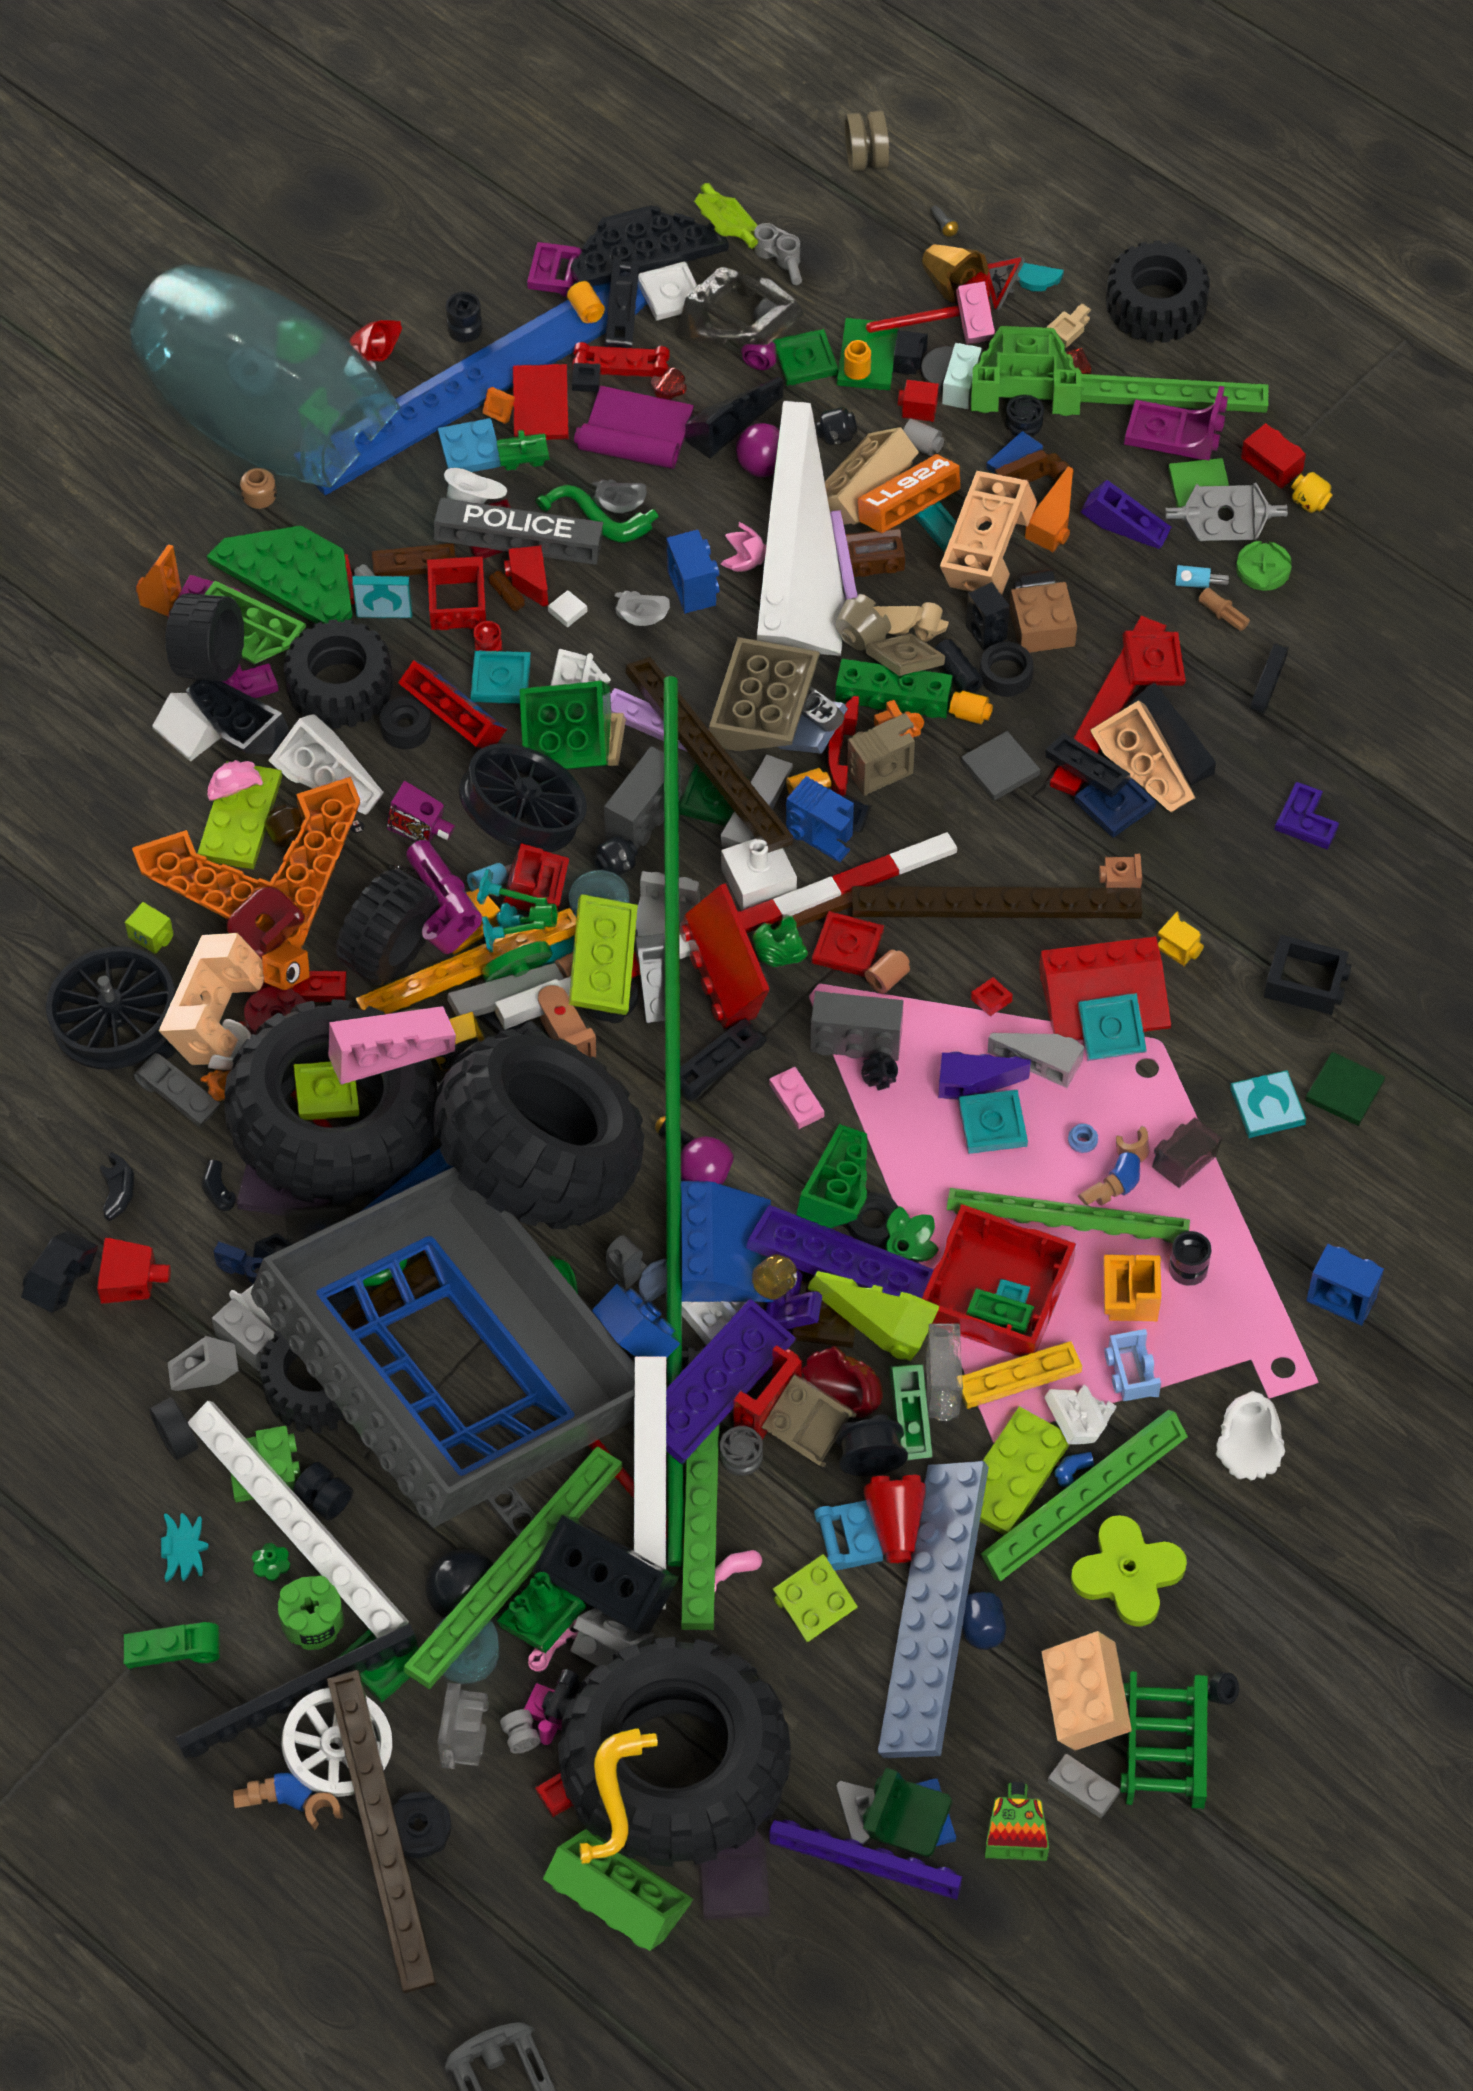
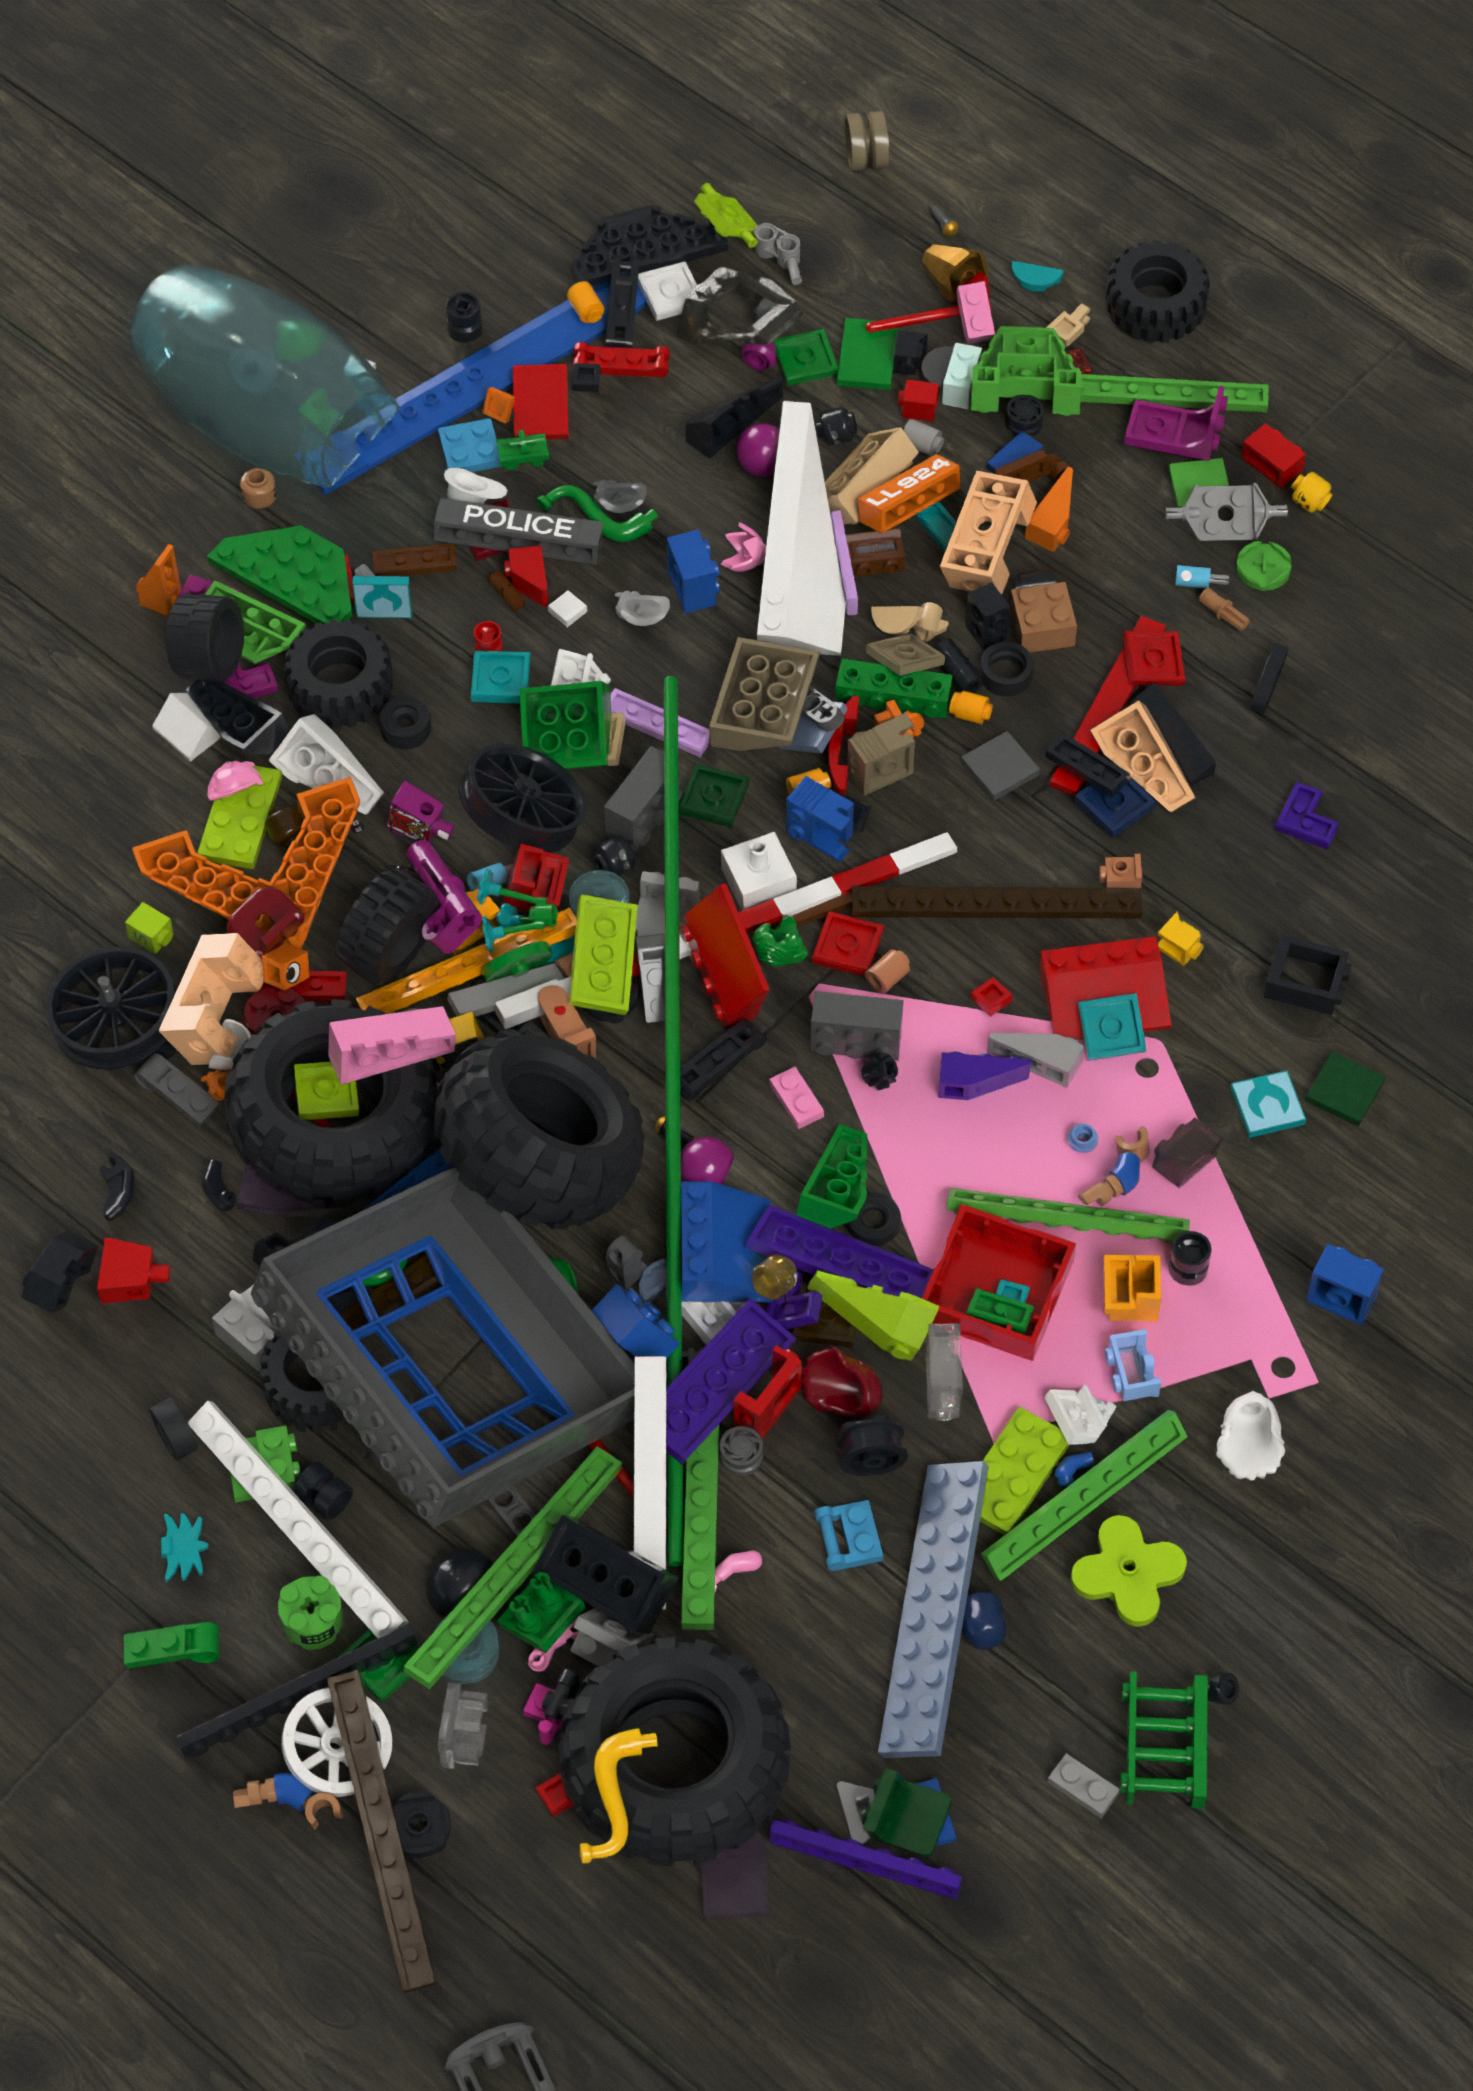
(203, 1364): light grey slope -> none
(236, 1260): dark blue plate -> none
(272, 1566): green plant -> none
(377, 339): red hat -> none
(442, 572): red window -> none
(451, 705): red brick -> none
(520, 1731): light grey wheel -> none
(546, 268): magenta plate -> none
(618, 1891): bright green slope -> none
(635, 427): magenta door -> none
(670, 384): clear red piece -> none
(713, 759): dark brown plate -> none
(769, 783): light grey slope -> none
(807, 1419): dark tan piece -> none
(814, 1598): lime hinge -> none
(857, 360): light orange brick -> none
(861, 623): dark tan cone -> none
(896, 1514): red cone -> none
(911, 1409): green slope -> none
(913, 1233): green plate -> none
(993, 1121): teal plate -> none
(1001, 278): piece -> none
(1017, 1827): torso -> none
(1020, 1374): yellow plate -> none
(1086, 1691): light nougat brick -> none
(1123, 515): dark purple slope -> none

